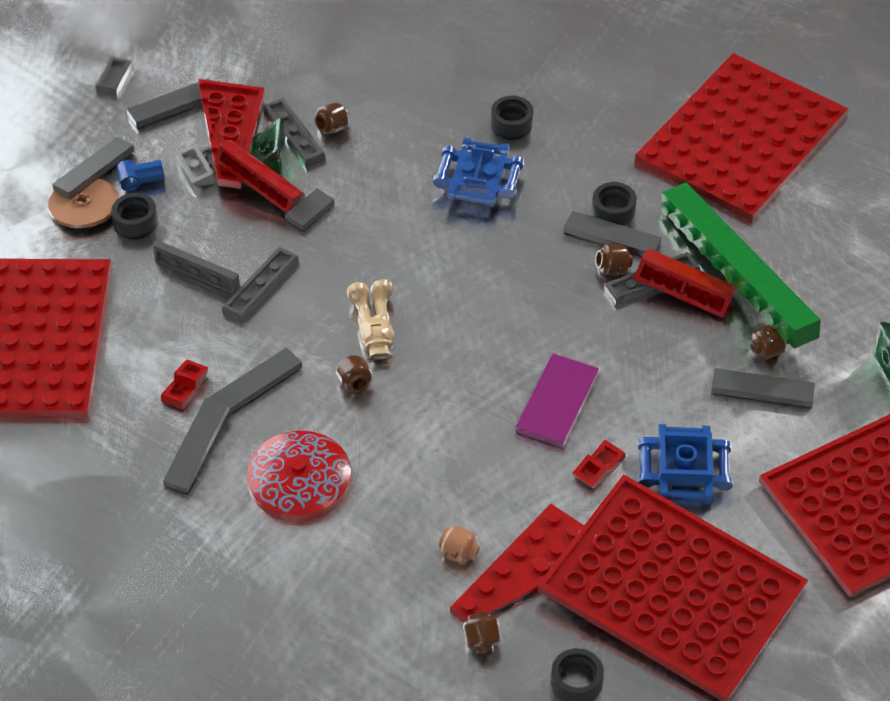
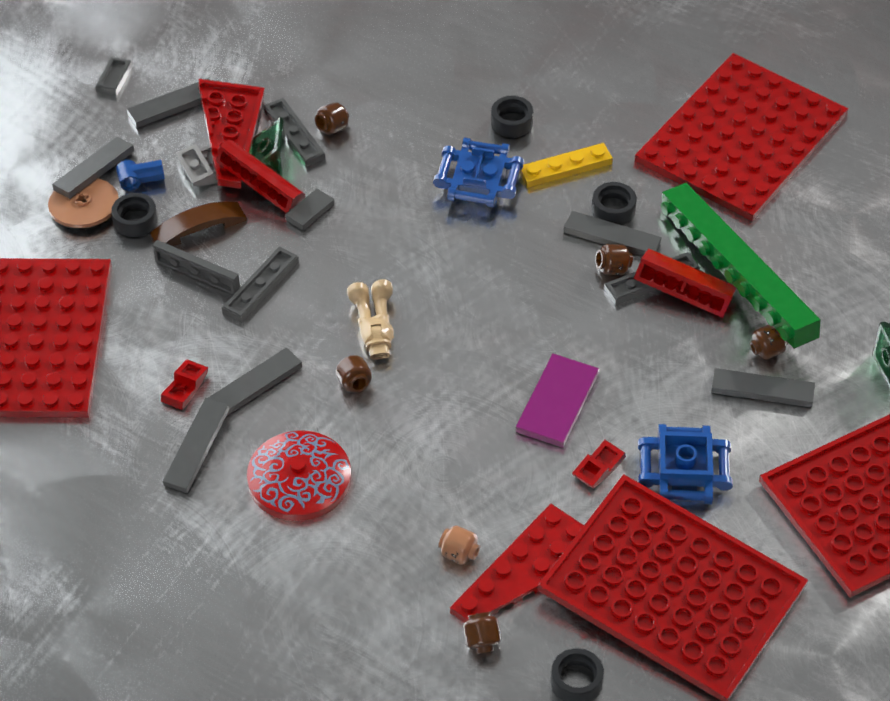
(198, 219): none -> reddish brown slope
(565, 165): none -> yellow plate

